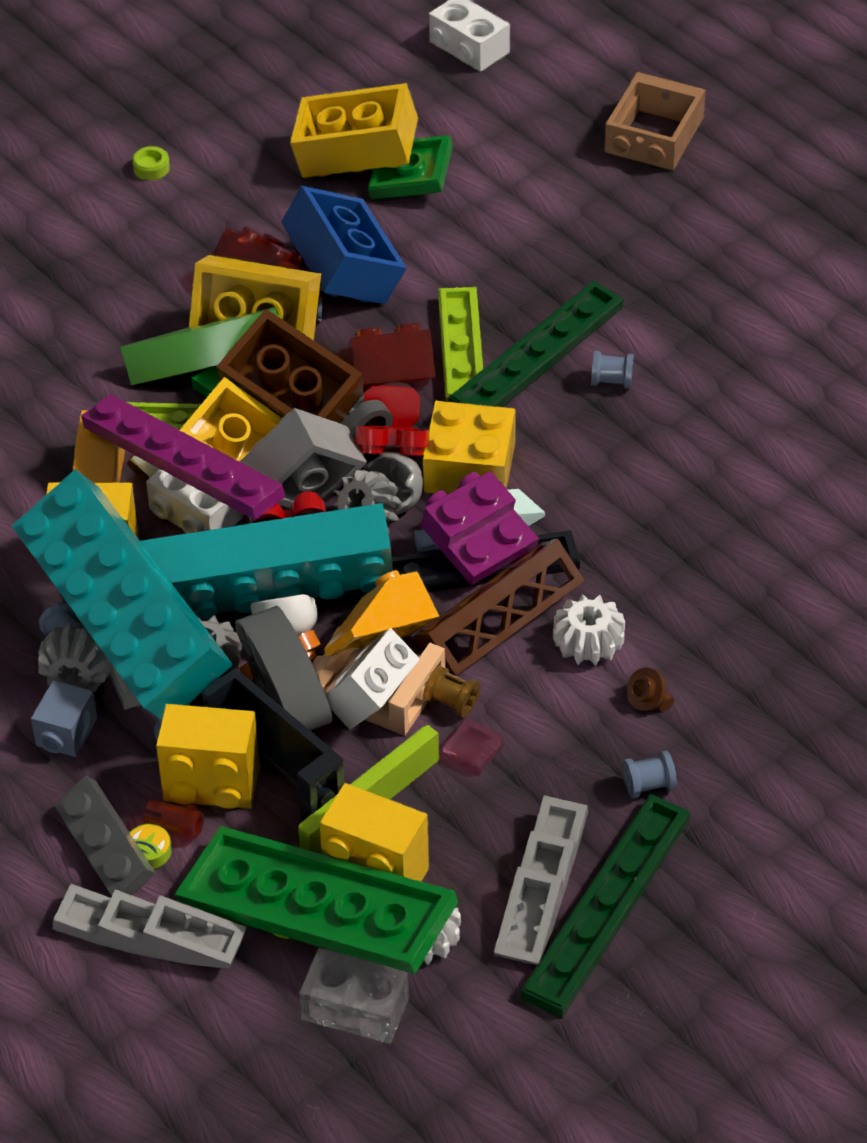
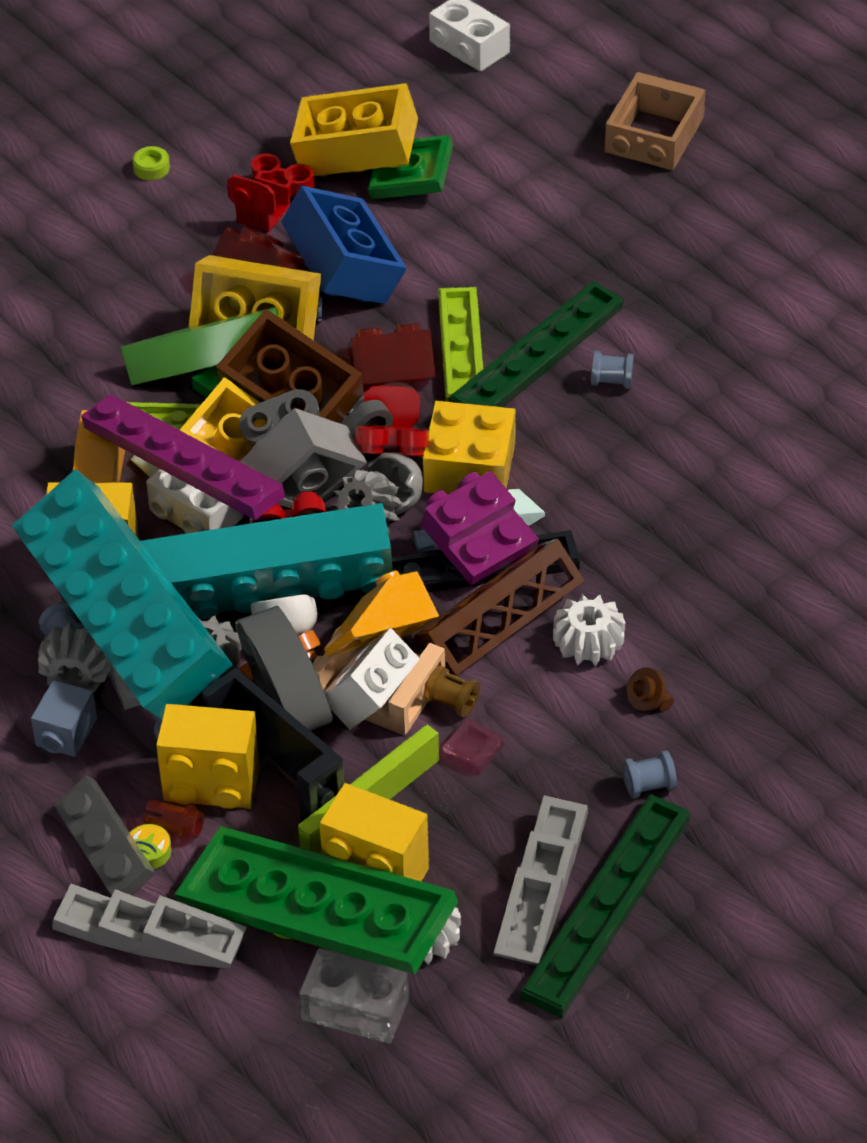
(267, 192): none -> red piece
(273, 411): none -> dark grey plate

